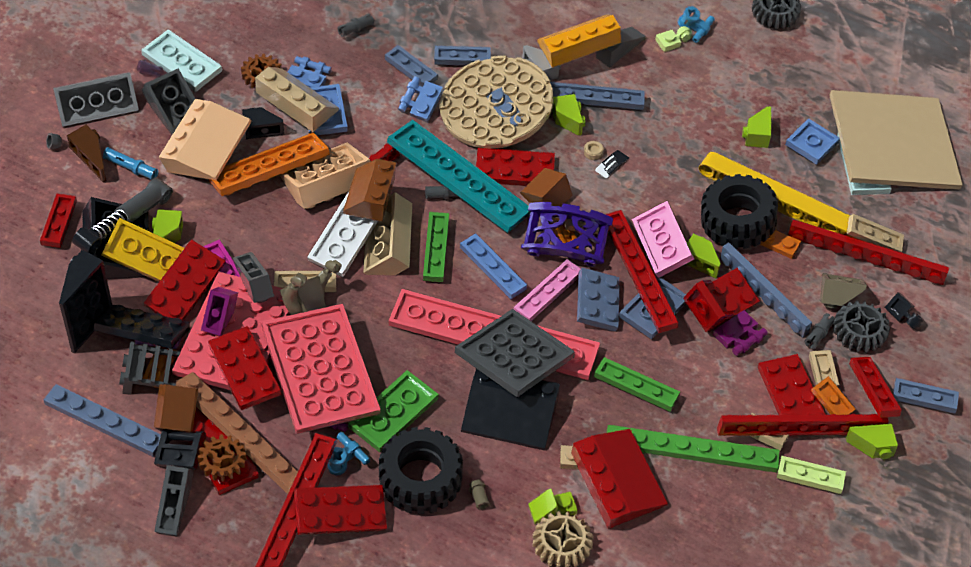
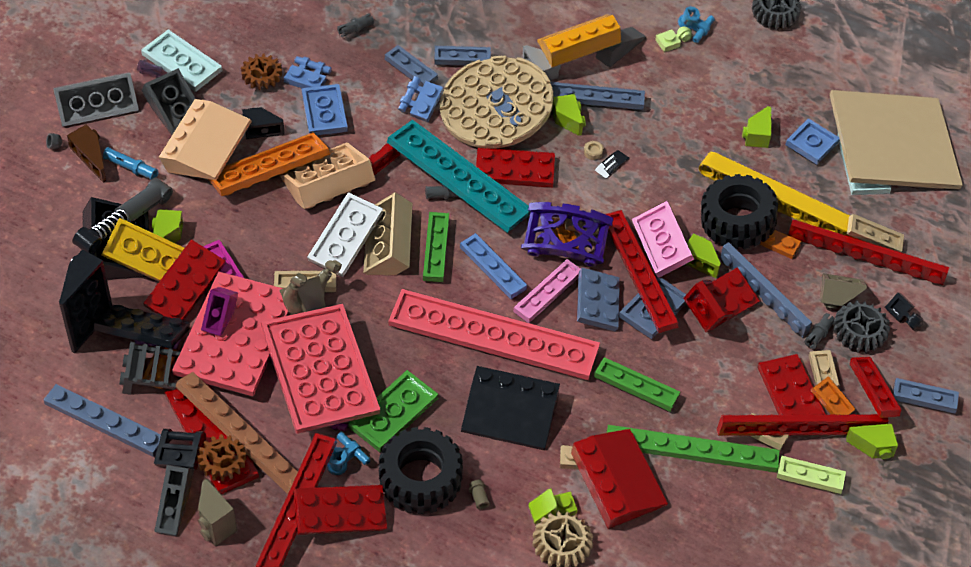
(58, 220): red plate -> none
(176, 407): dark orange slope -> none
(215, 515): none -> dark tan slope
(244, 368): red plate -> none
(254, 277): dark grey slope -> none
(294, 98): tan slope -> none
(371, 190): dark orange slope -> none
(514, 352): dark grey plate -> none
(548, 187): dark orange slope -> none
(737, 328): magenta plate -> none

